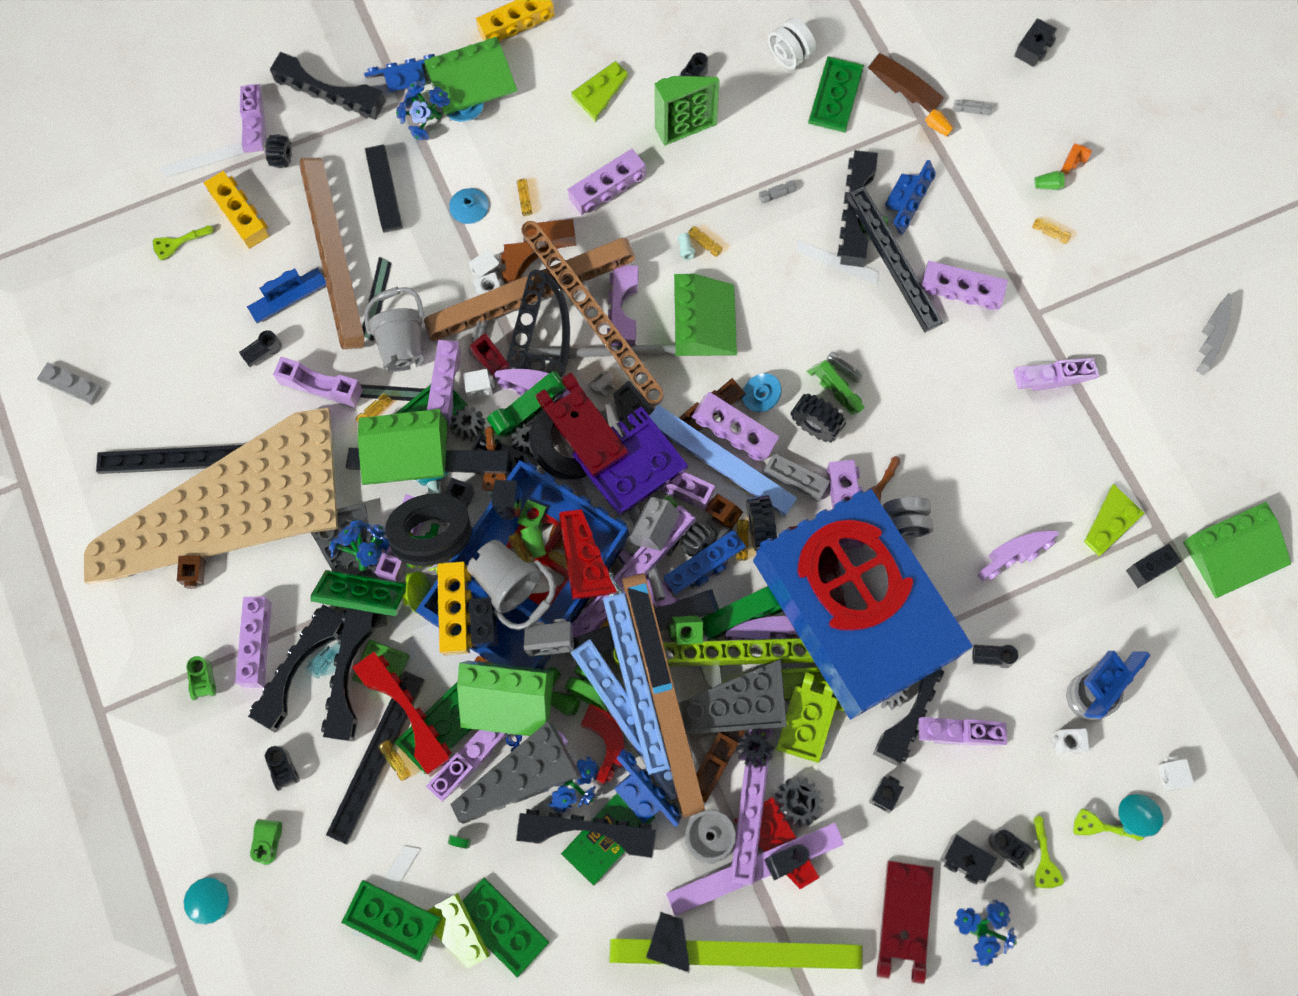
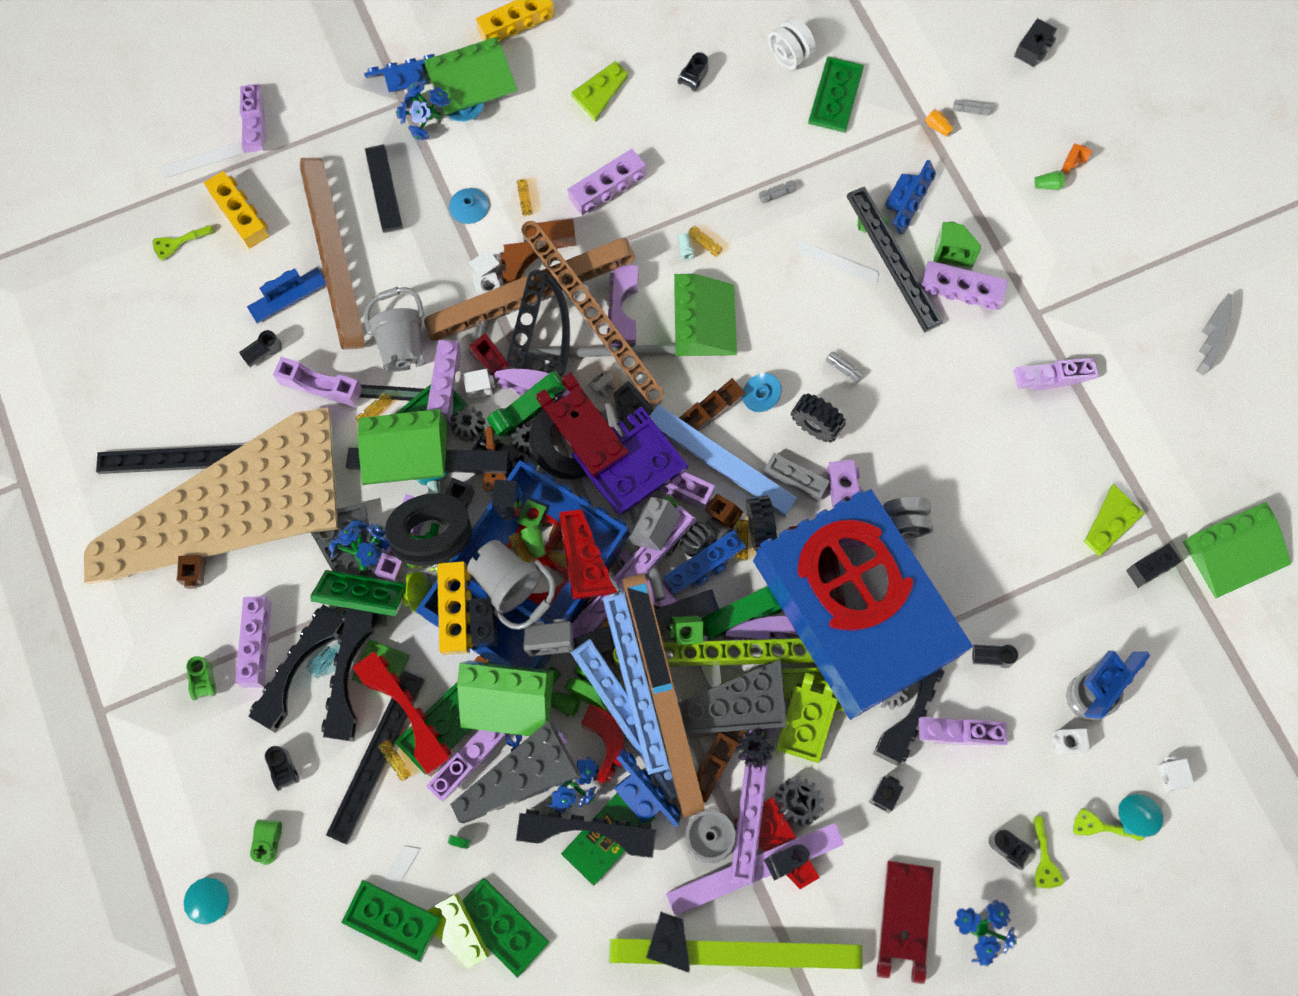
(69, 383): light grey plate -> none
(278, 151): black gear -> none
(360, 99): black arch -> none
(379, 285): sticker -> none
(685, 106): bright green slope -> none
(746, 426): lavender brick -> none
(830, 379): bright green wing -> none
(854, 243): black arch -> none
(889, 473): dark orange piece -> none
(903, 80): reddish brown slope -> none
(956, 246): none -> bright green slope
(981, 860): black brick -> none
(1017, 549): lavender slope -> none
(1051, 230): clear yellow axle -> none

